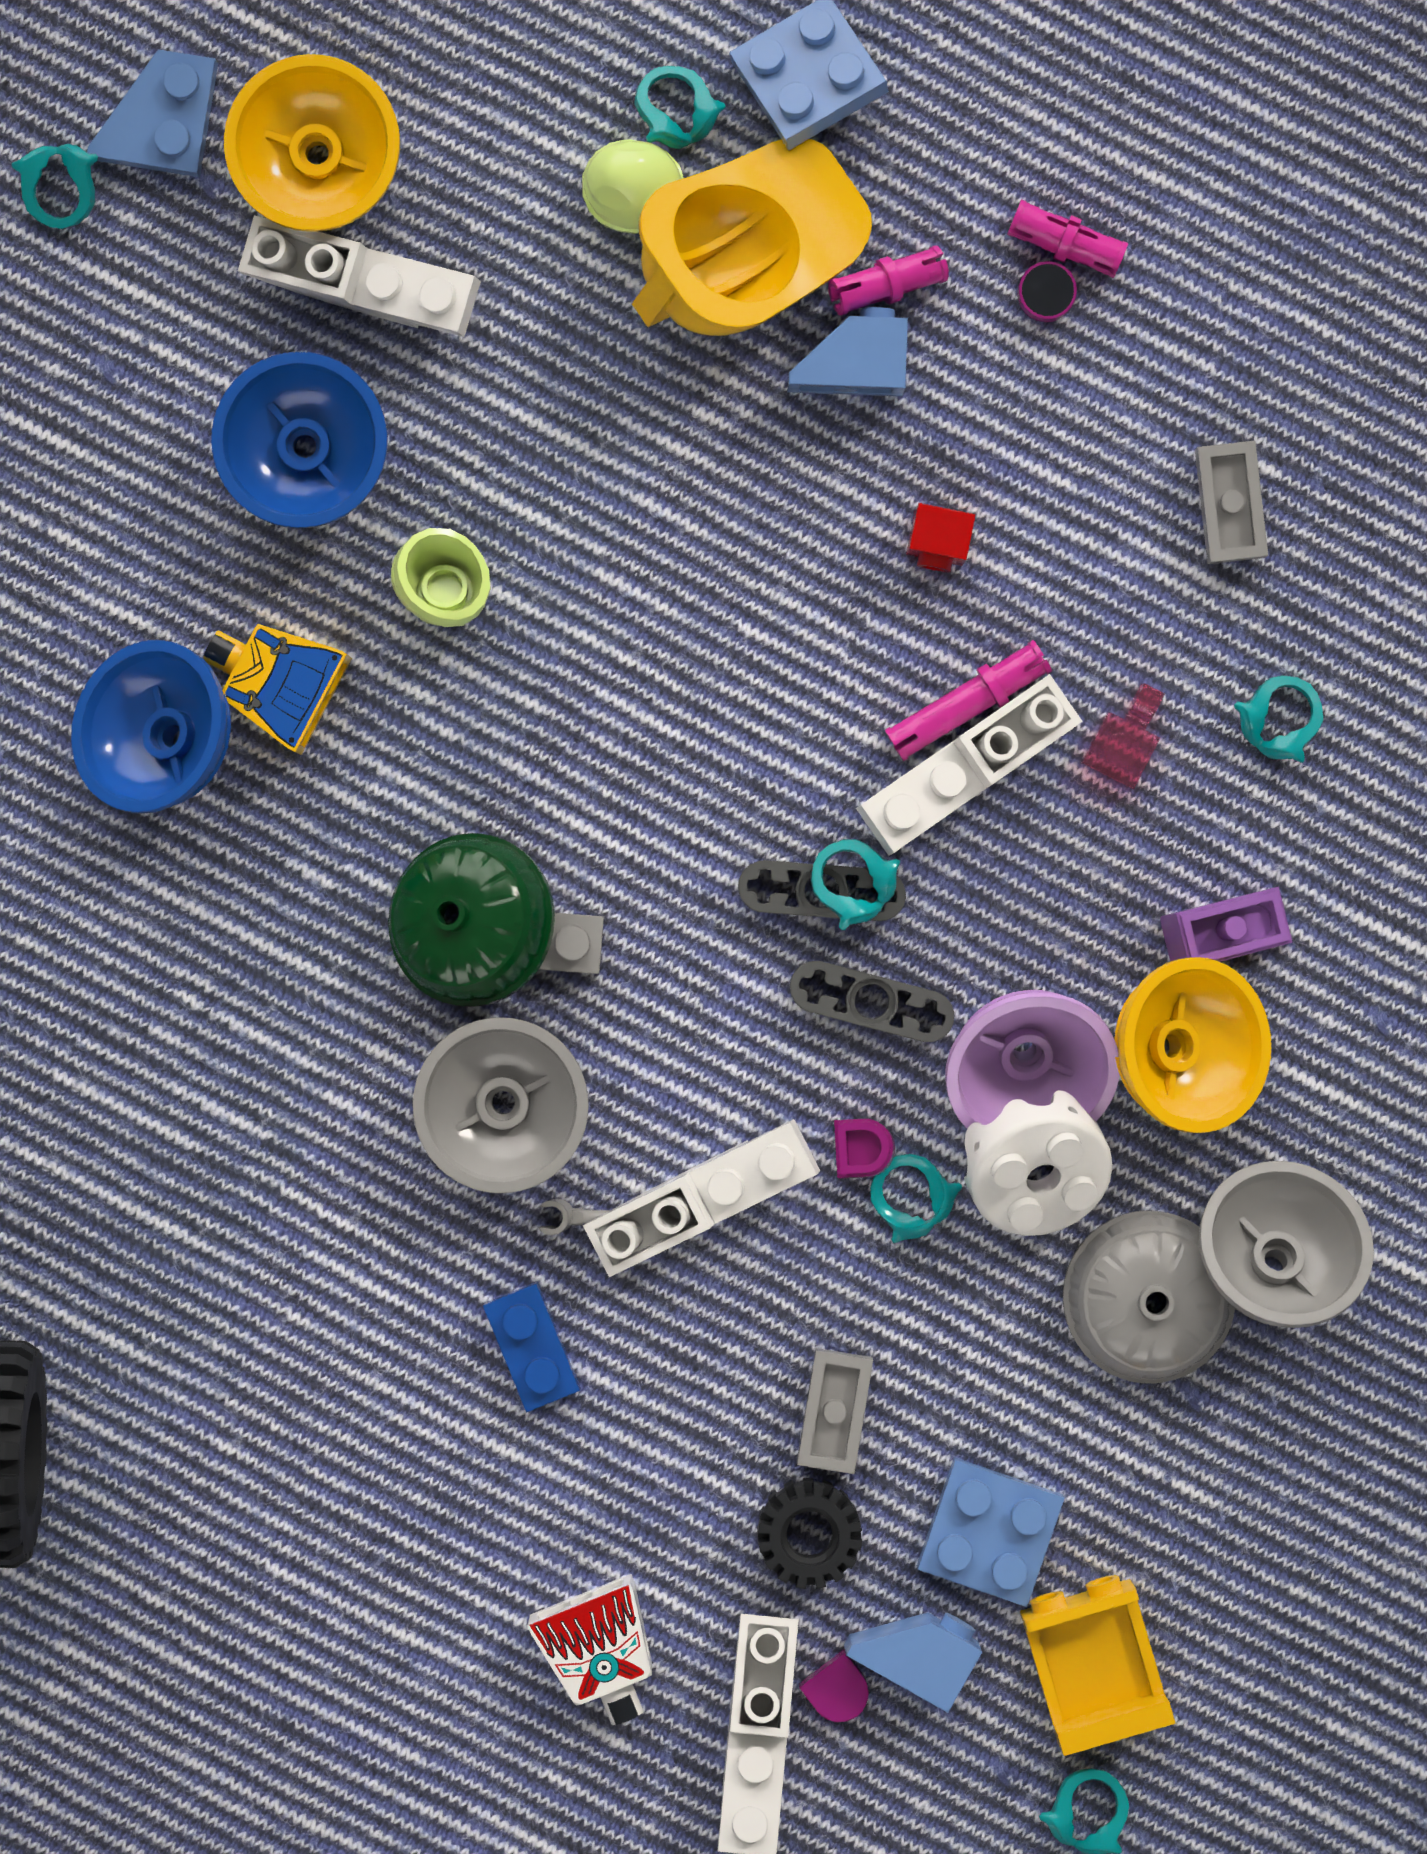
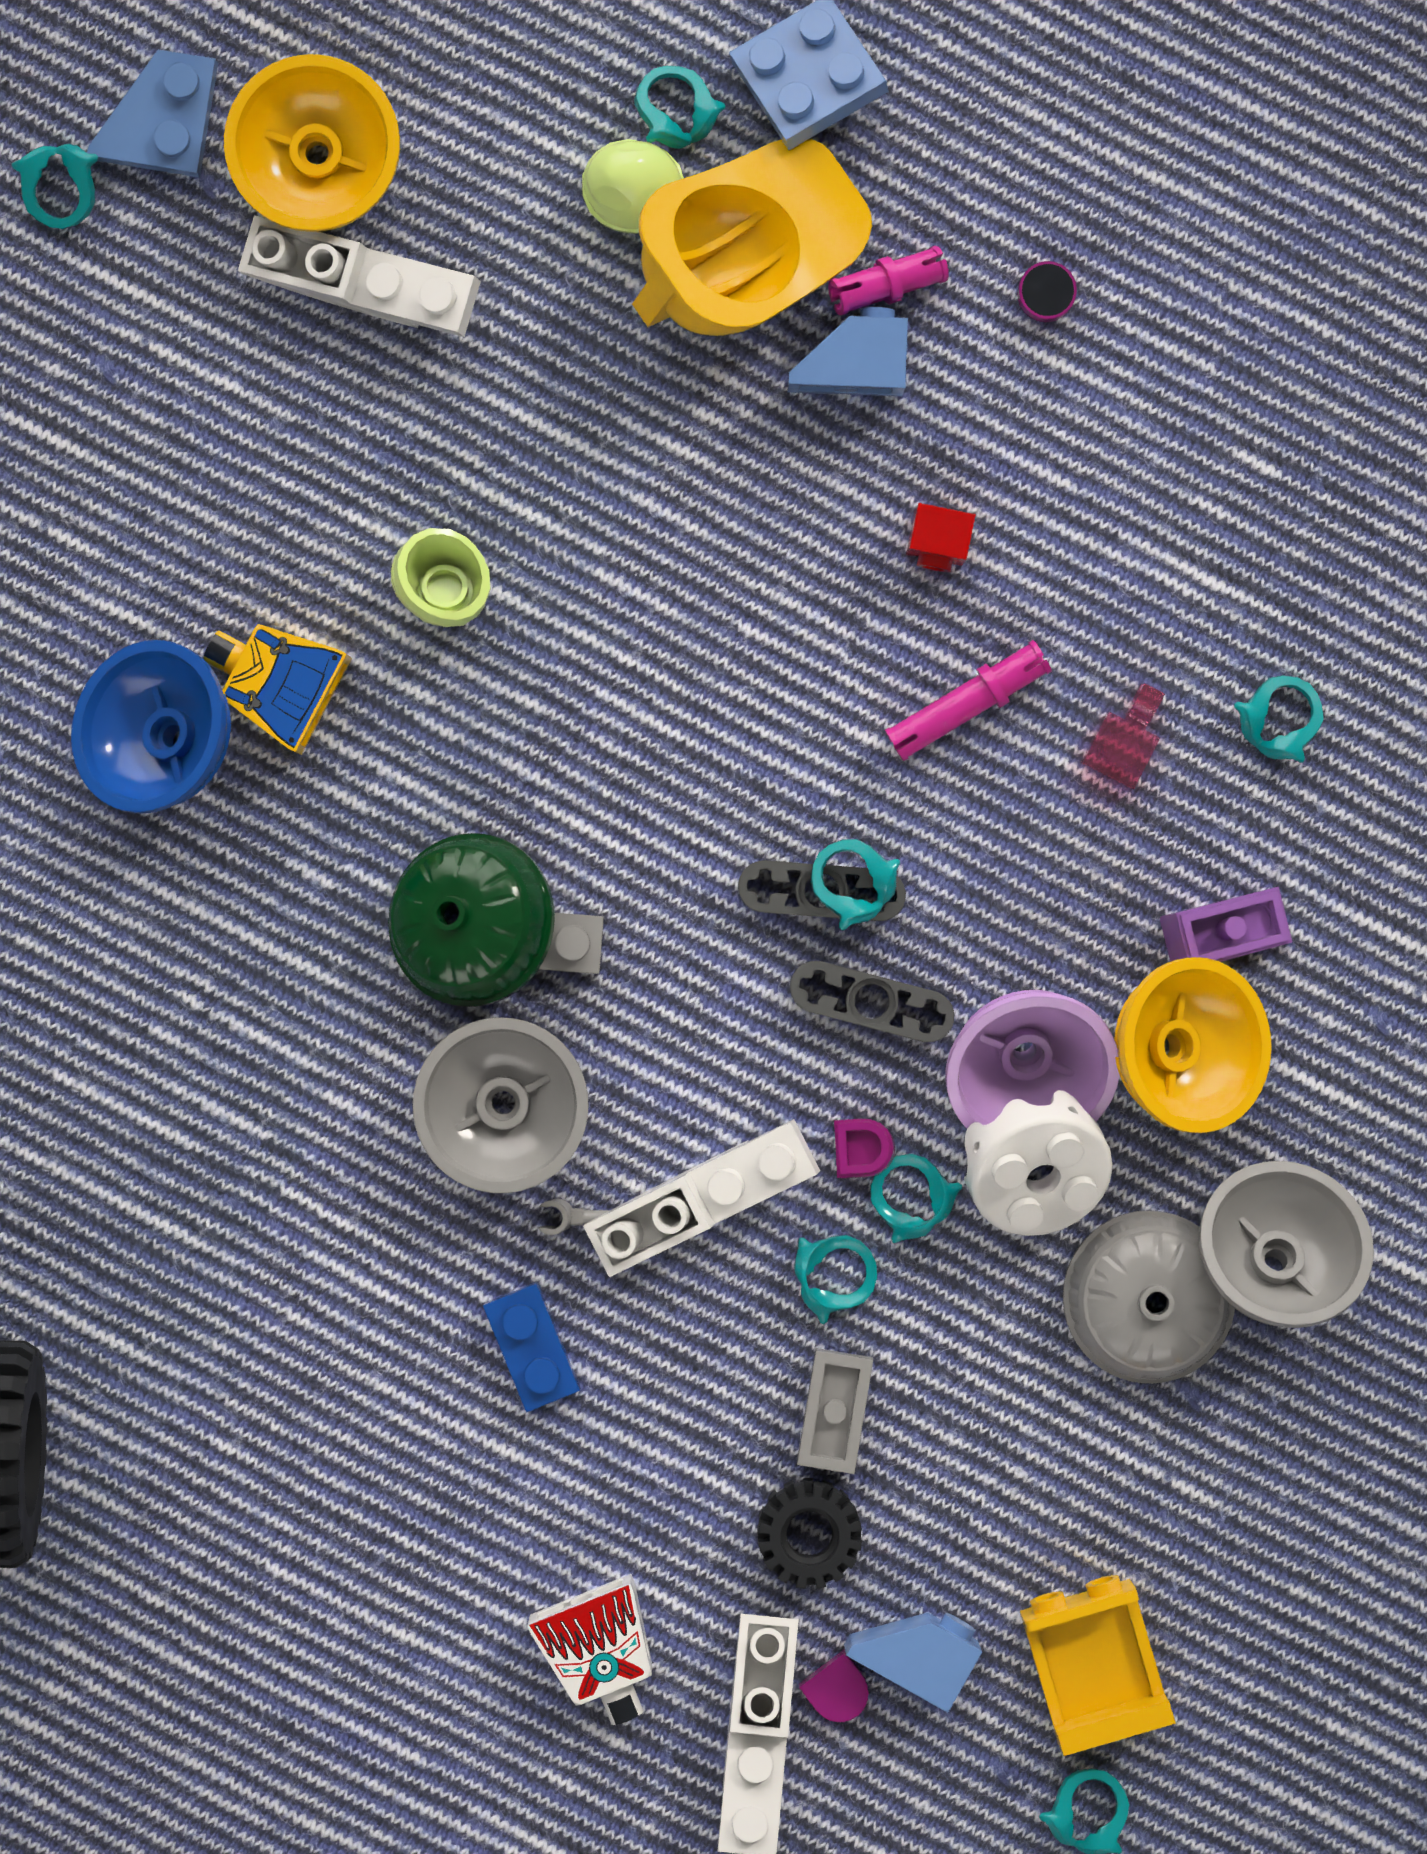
(275, 408): blue hat -> none
(823, 1301): none -> teal piece
(969, 765): white slope -> none
(990, 1532): medium blue plate -> none
(1067, 238): dark pink pin -> none
(1231, 502): light grey plate -> none

